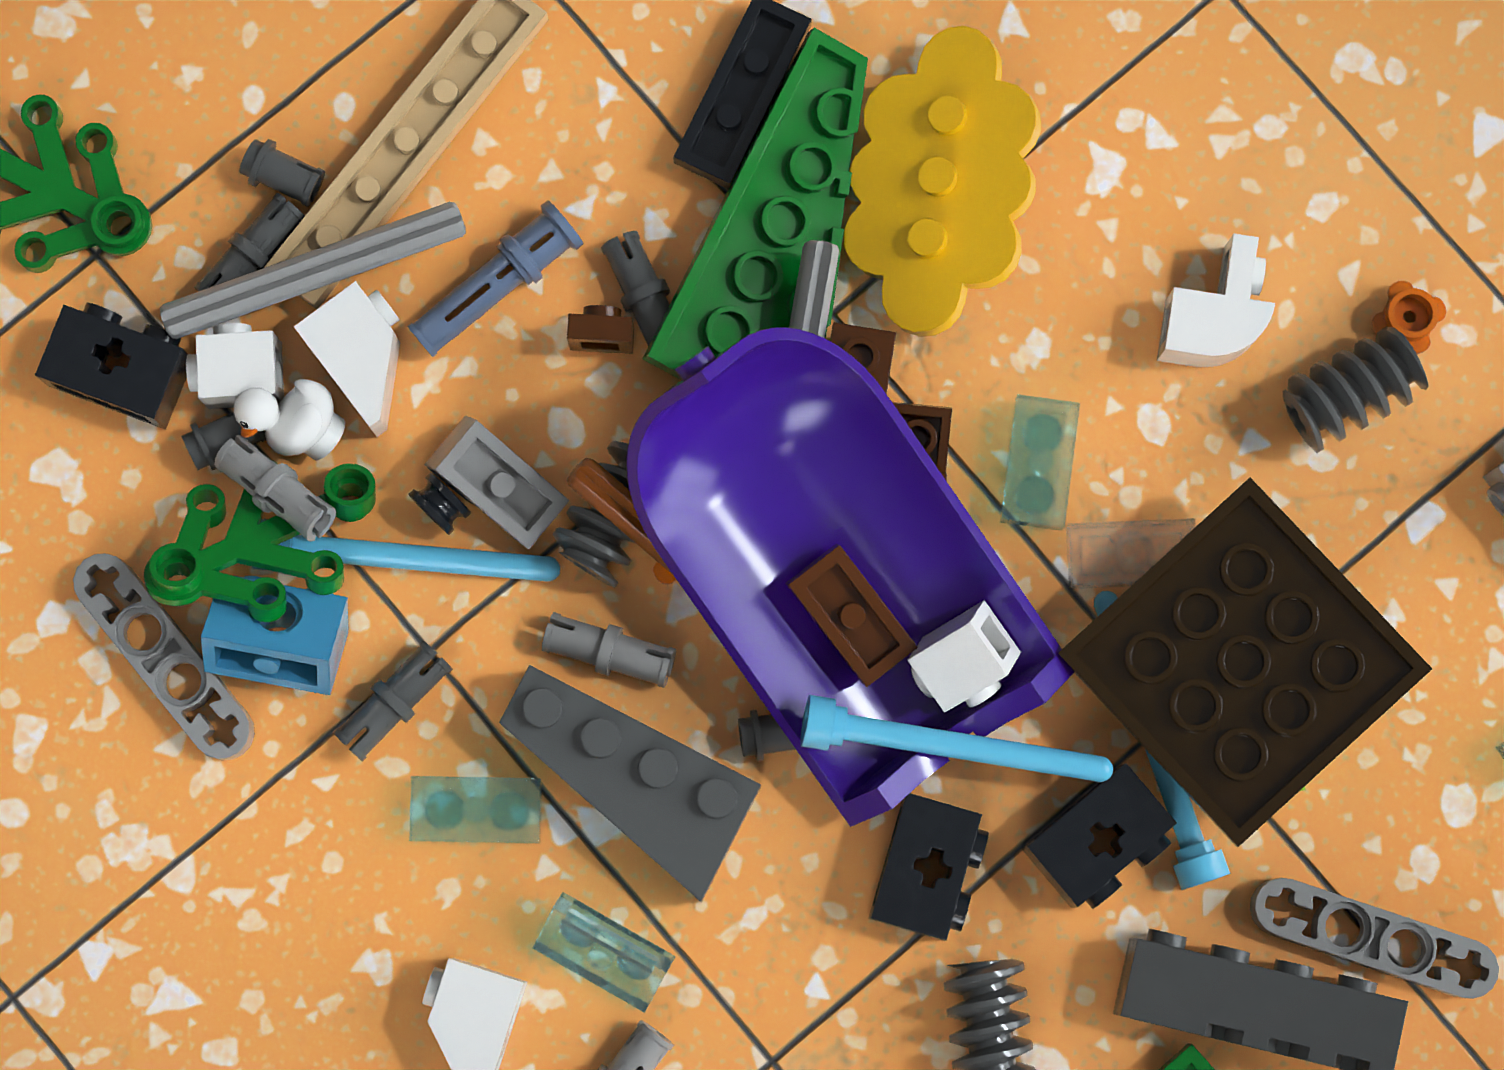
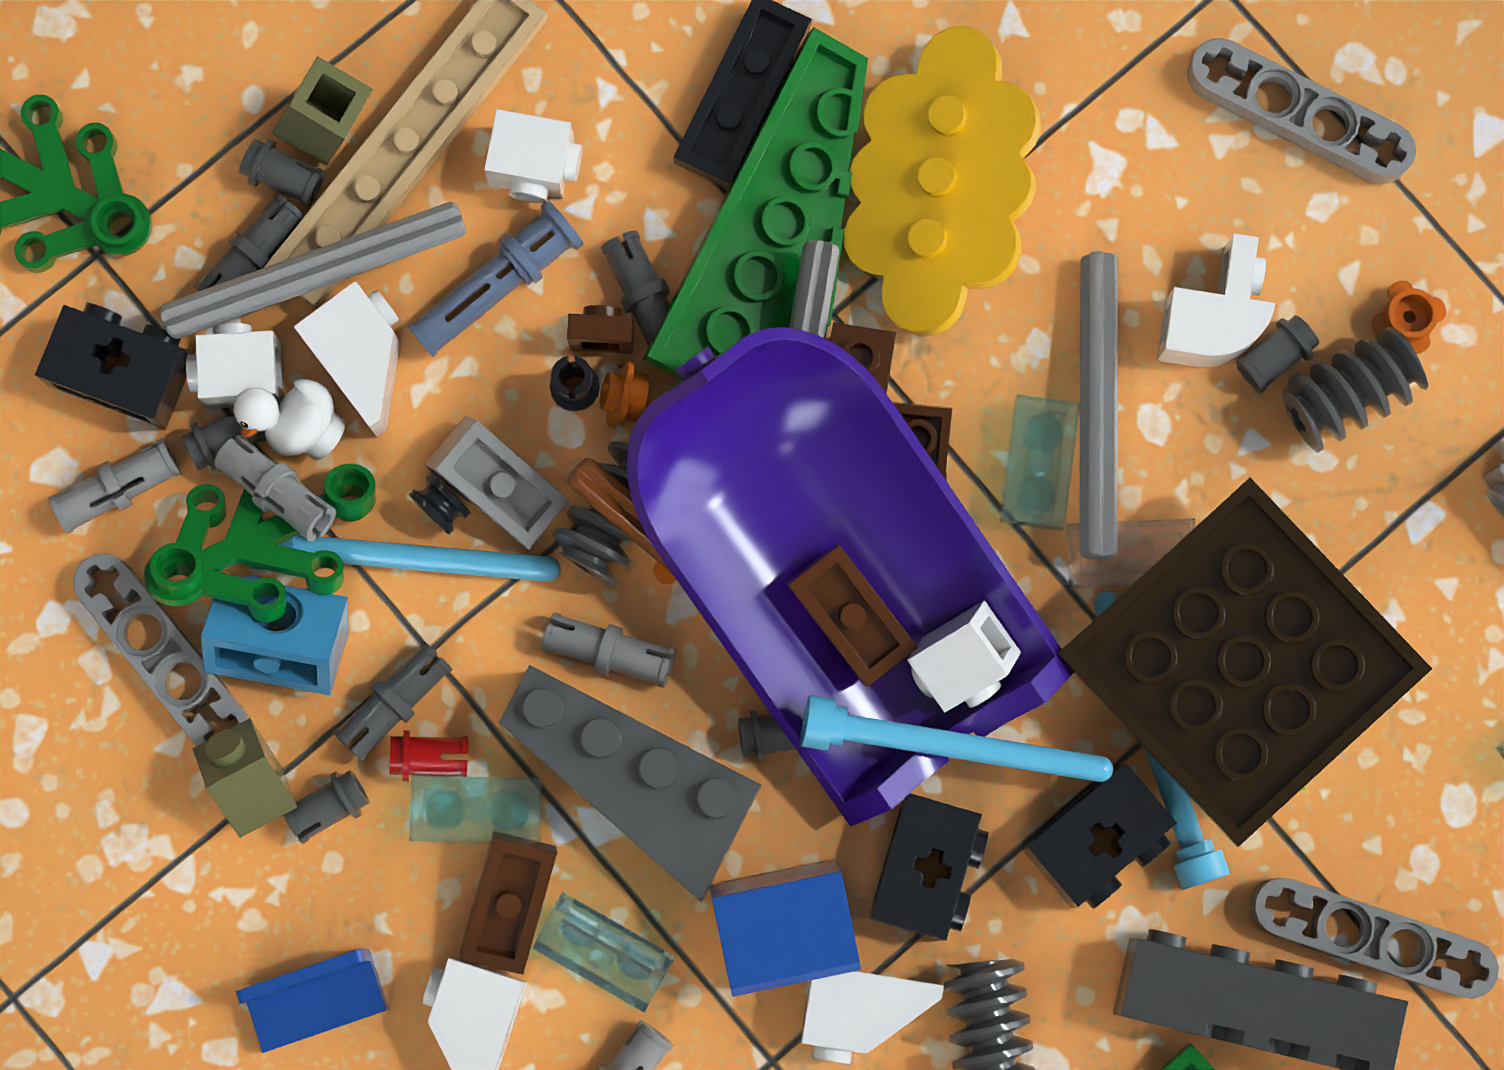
(114, 485): none -> light grey pin
(244, 777): none -> olive brick
(314, 999): none -> blue panel
(322, 111): none -> olive brick
(327, 806): none -> dark grey pin
(422, 756): none -> red pin
(508, 902): none -> reddish brown plate
(532, 156): none -> white brick
(584, 394): none -> black pin
(624, 394): none -> orange plate
(785, 927): none -> blue slope
(861, 1012): none -> white slope
(1098, 406): none -> light grey axle
(1278, 353): none -> dark grey pin
(1305, 101): none -> light grey beam

